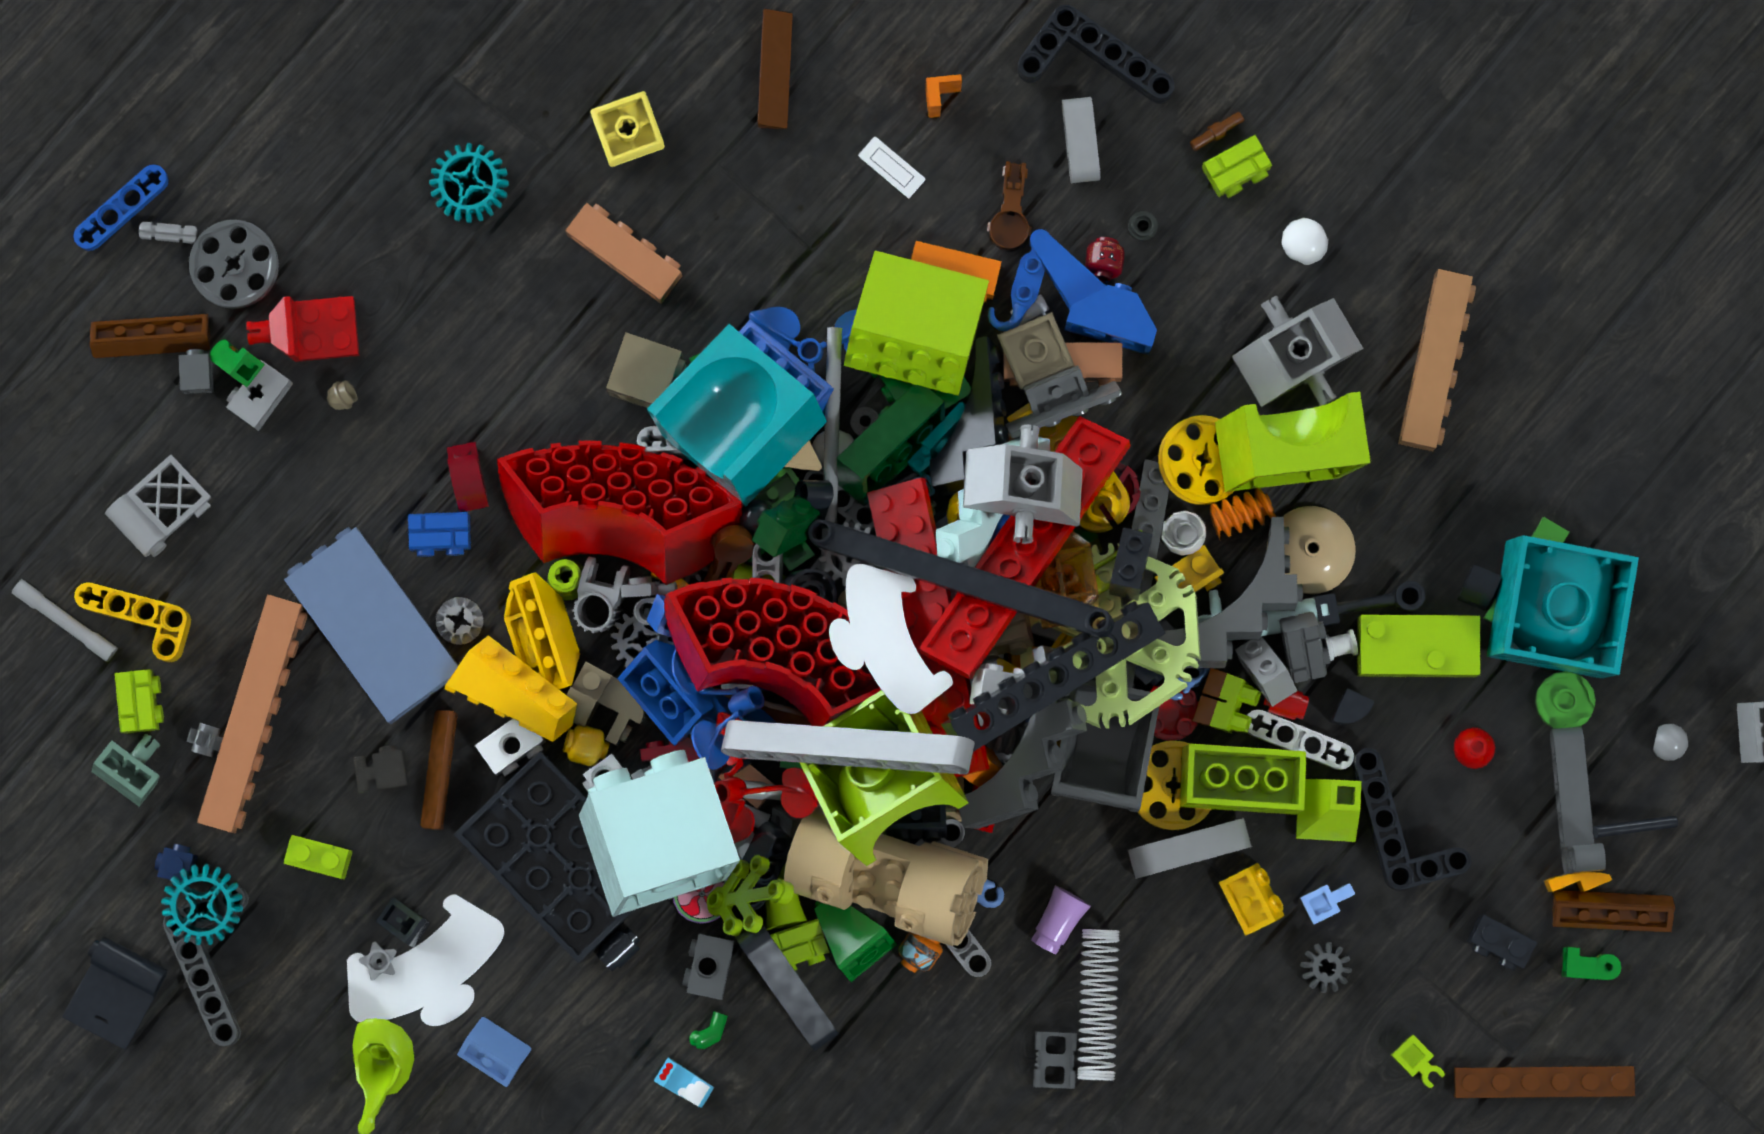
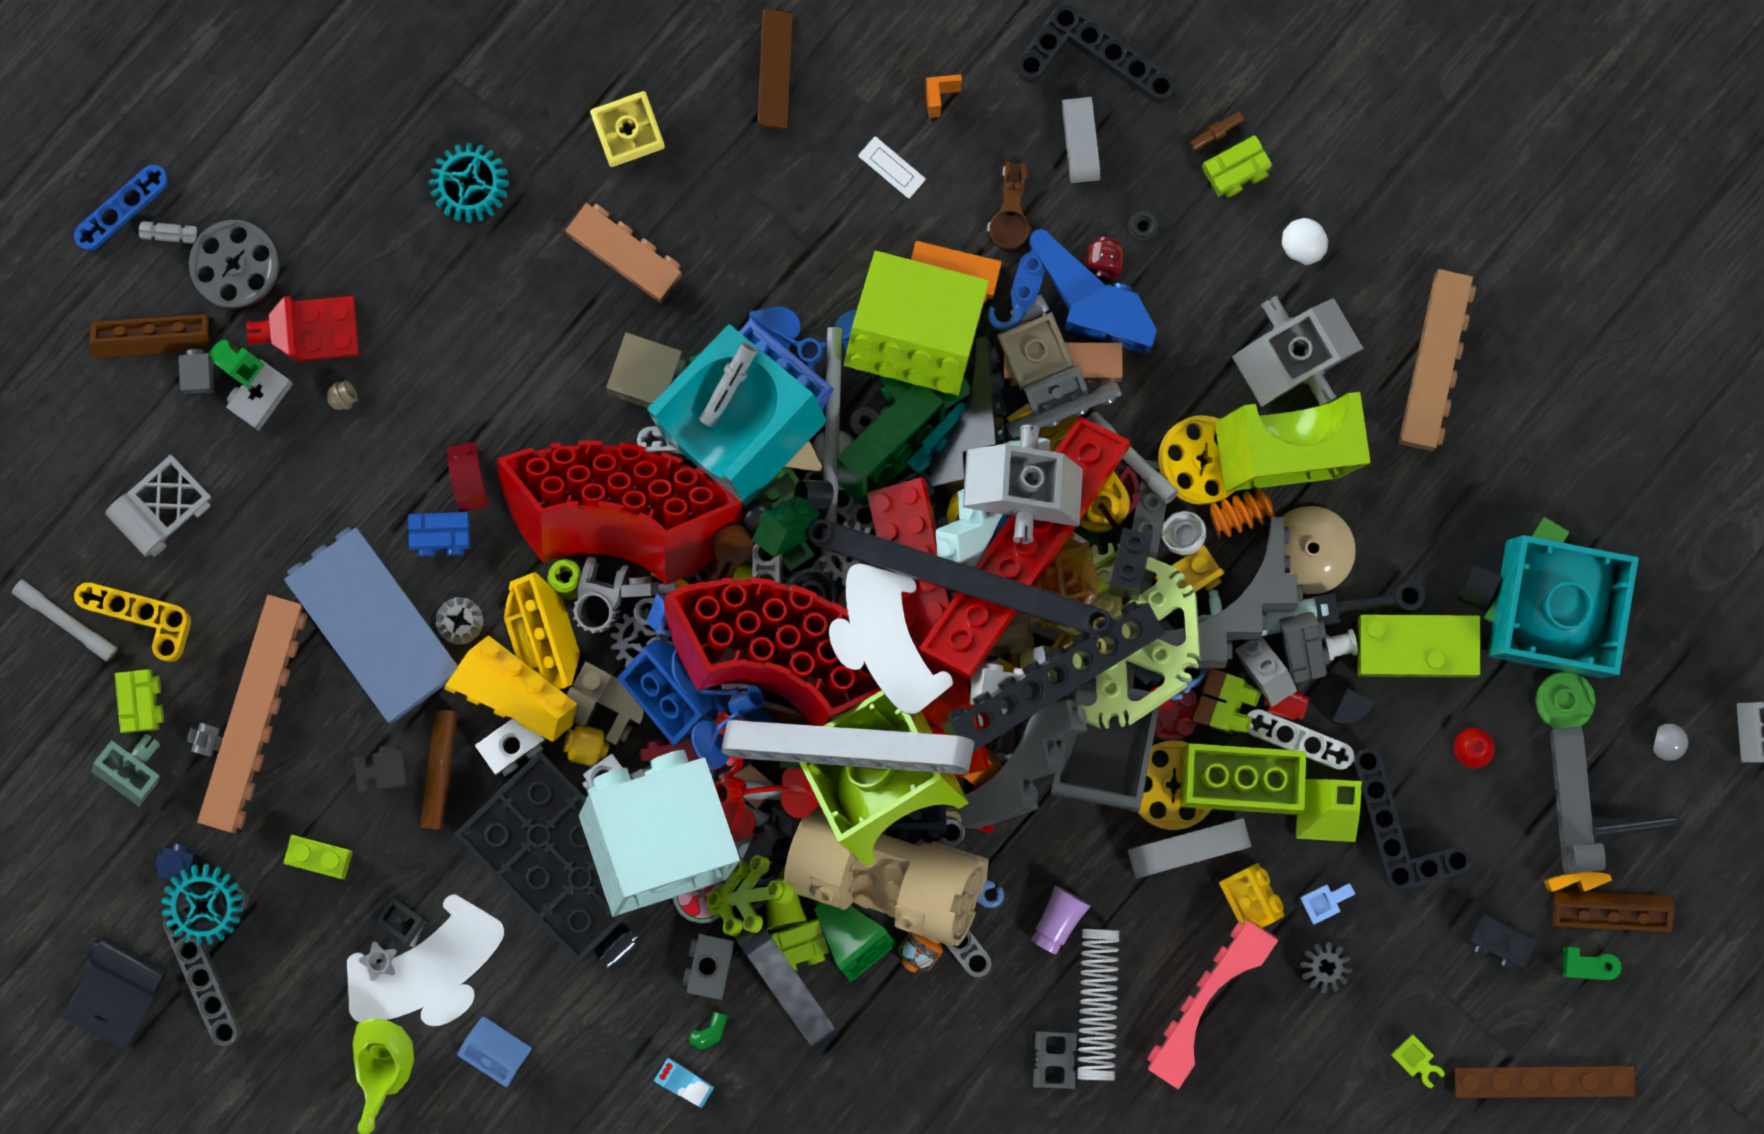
(733, 375): none -> light grey pin
(1154, 480): none -> light grey piece
(1246, 951): none -> coral arch

